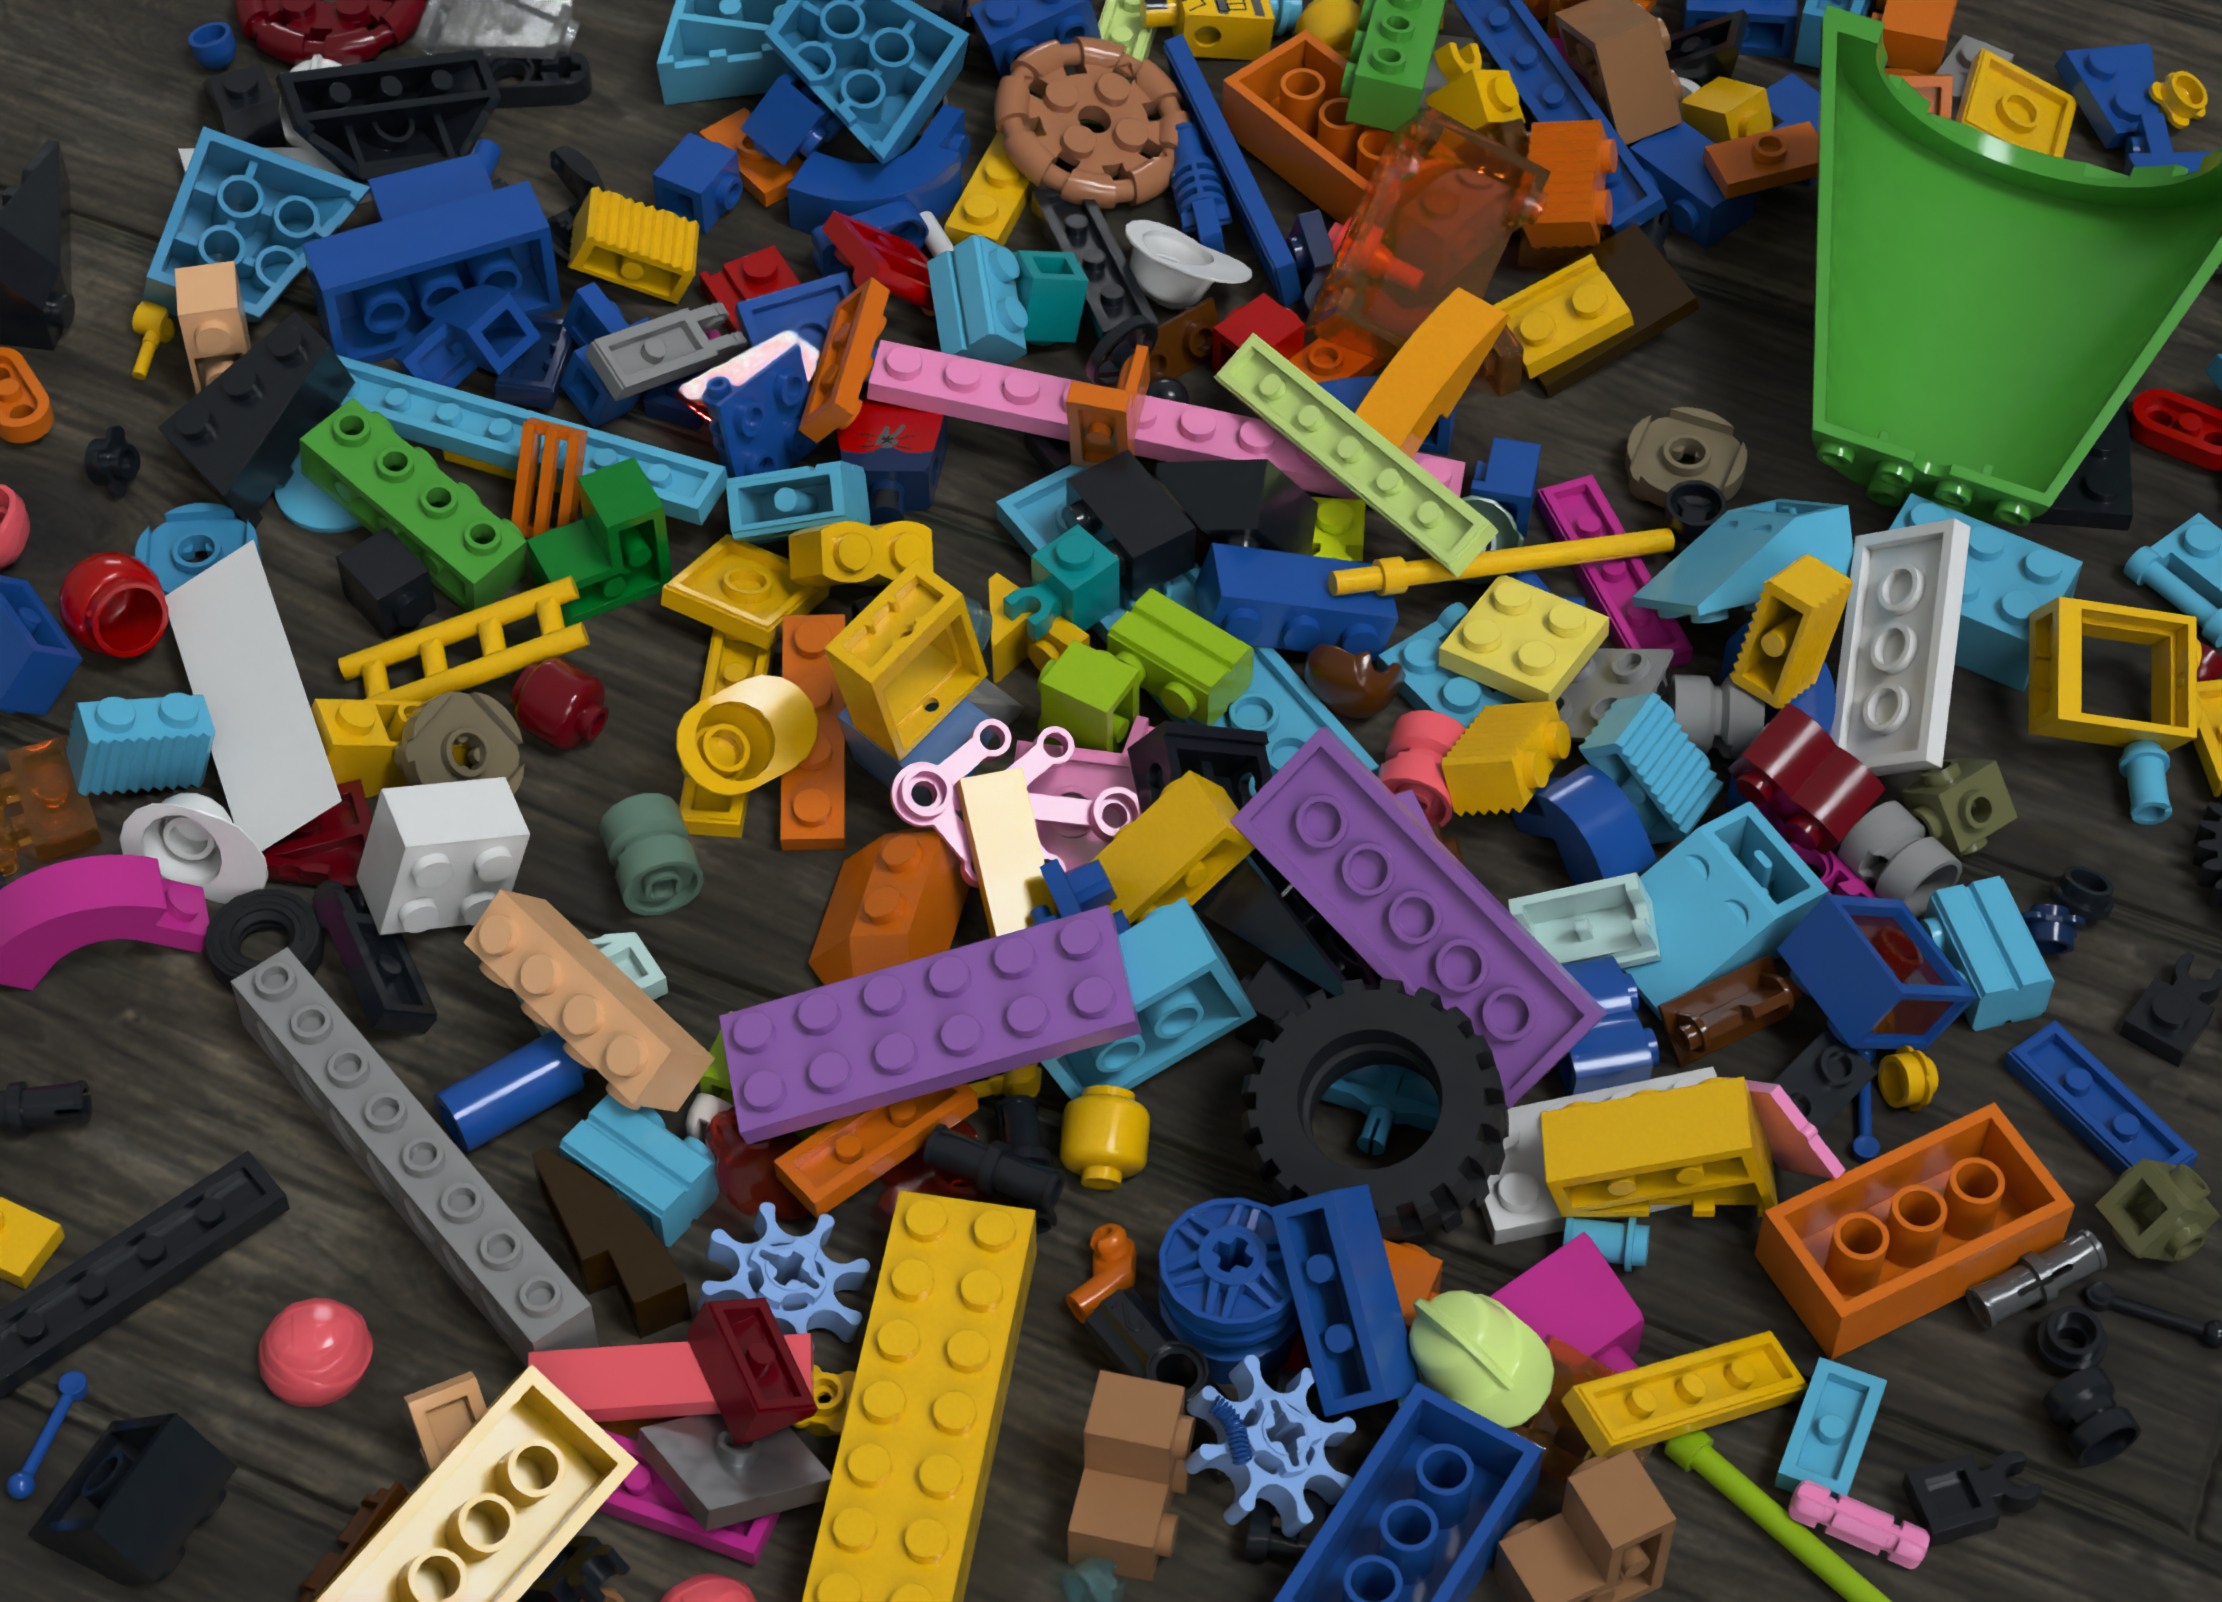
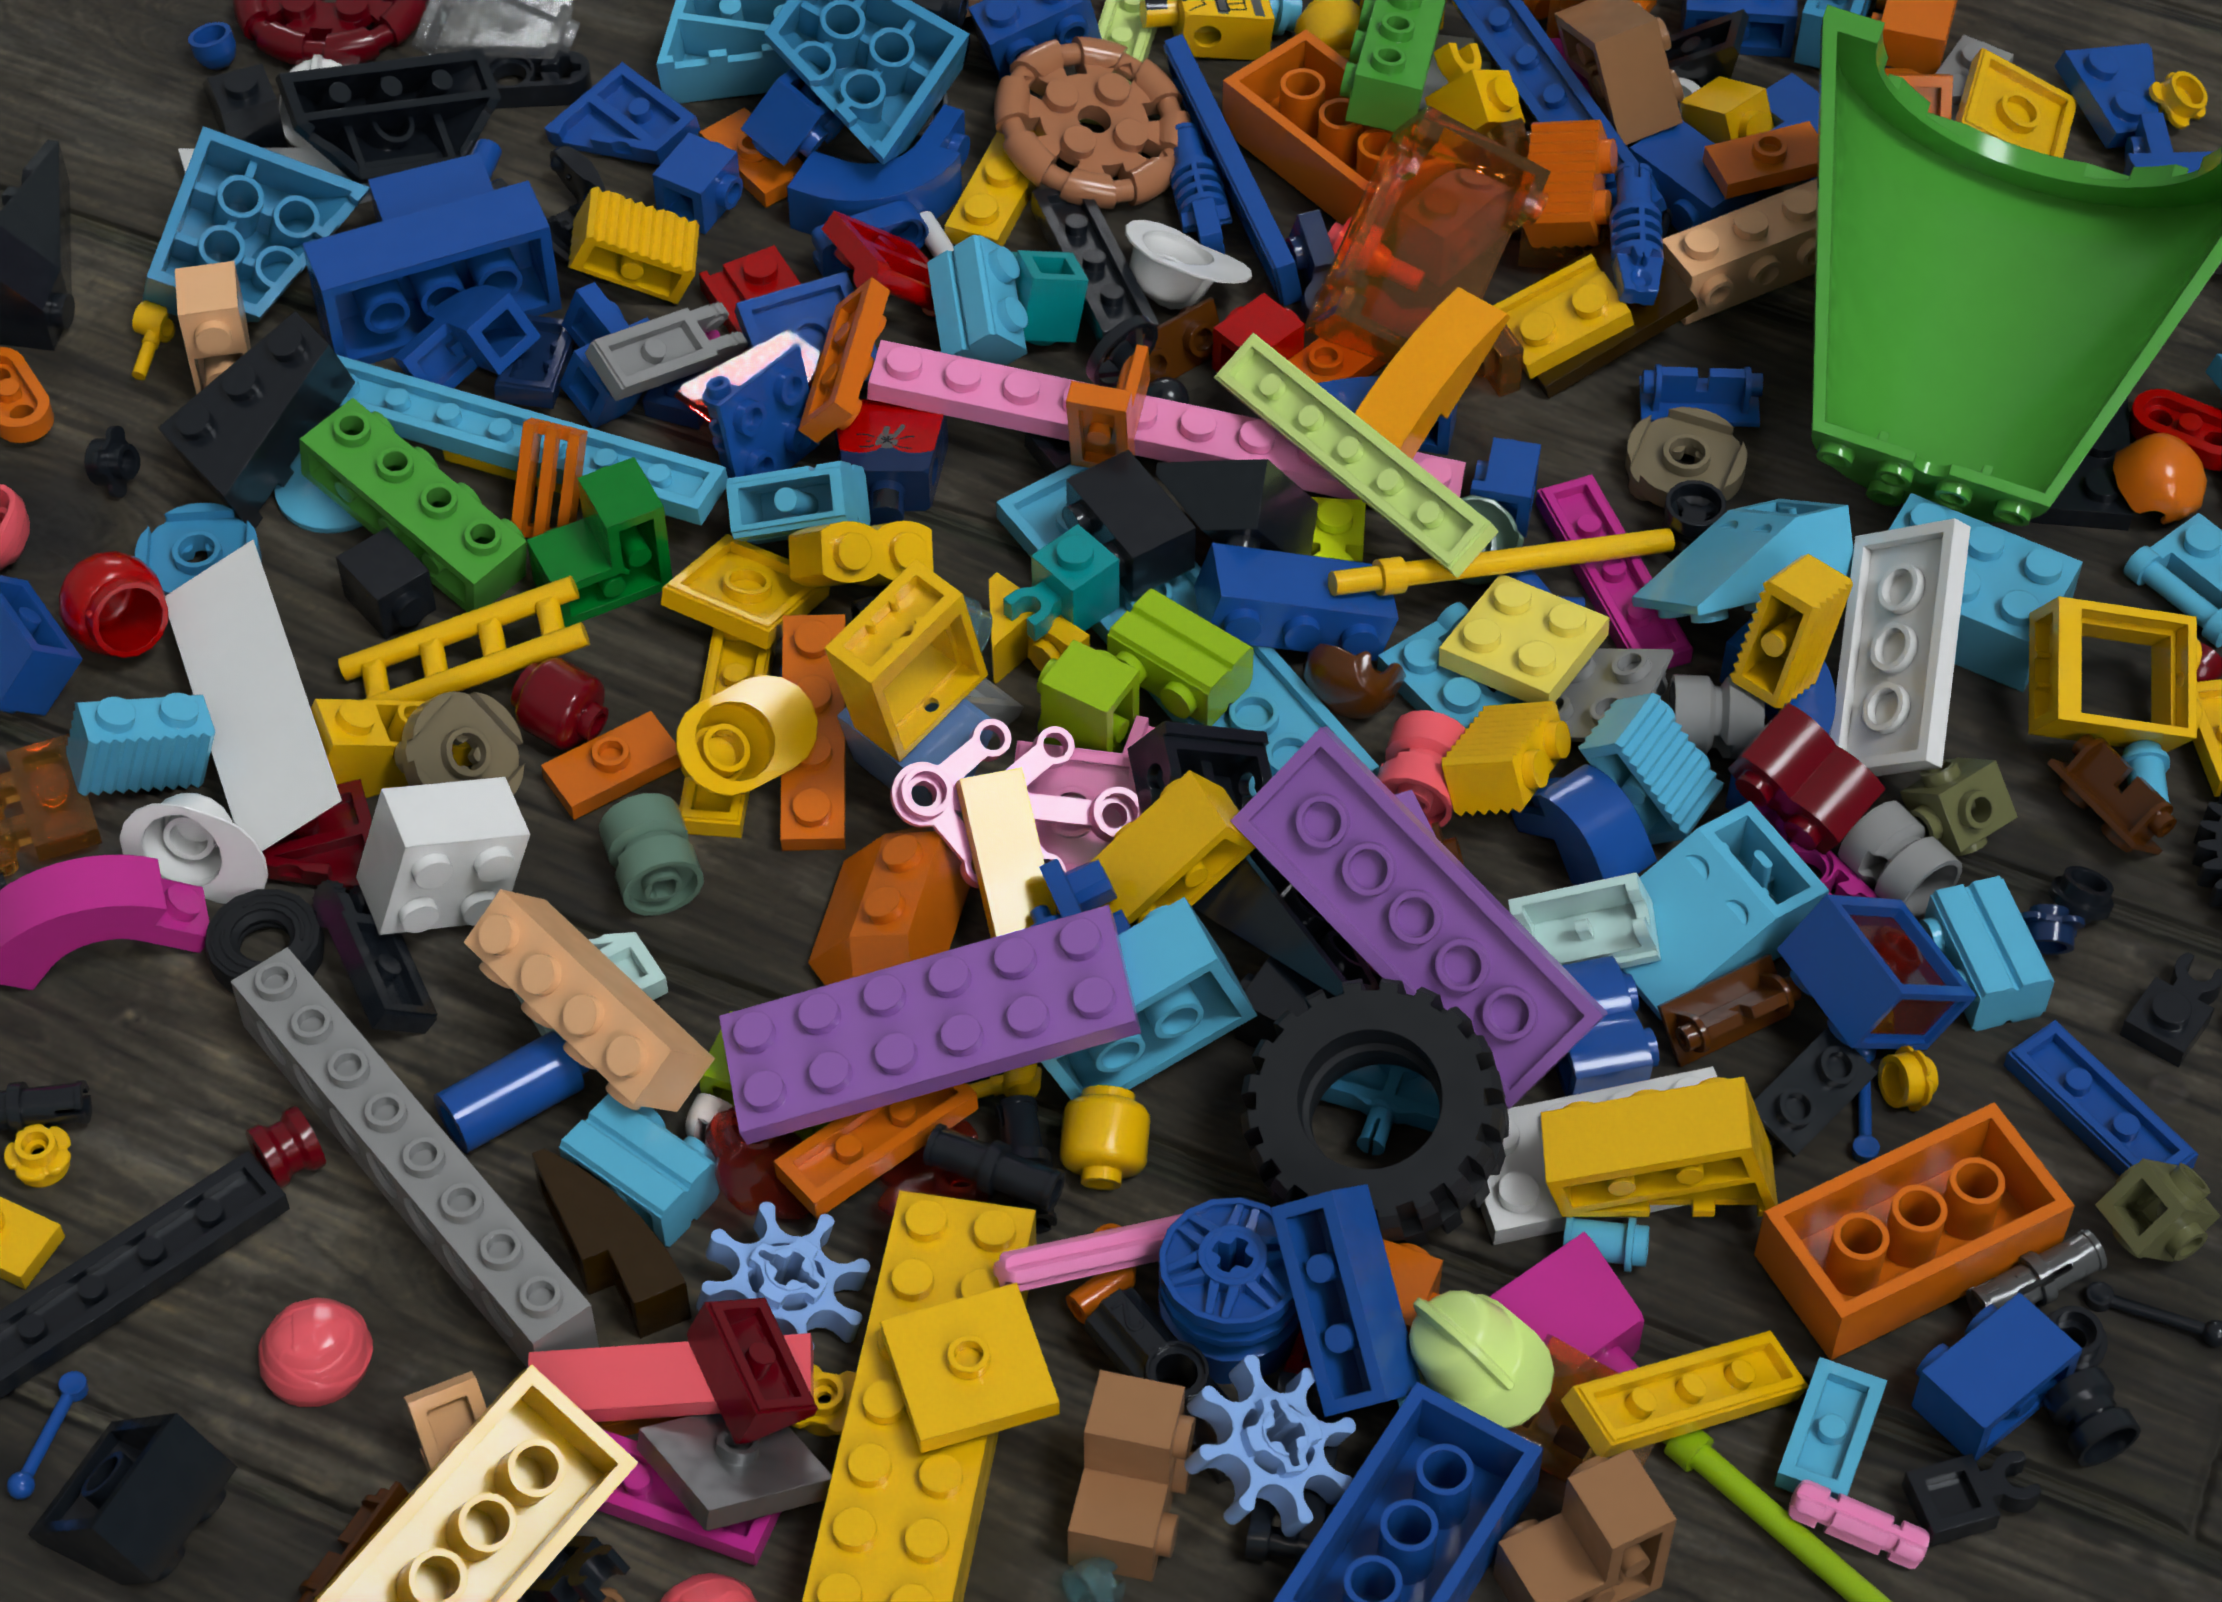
(41, 1168): none -> yellow plate
(286, 1146): none -> dark red wheel
(611, 765): none -> orange plate
(623, 120): none -> blue wing
(969, 1367): none -> yellow plate
(1083, 1255): none -> bright pink axle
(1224, 1416): blue leg -> none
(1636, 236): none -> blue hinge
(1725, 392): none -> blue hinge
(1747, 250): none -> light nougat brick
(1790, 1135): piece -> none
(1993, 1375): none -> blue brick
(2130, 814): none -> reddish brown hinge
(2161, 476): none -> orange hair

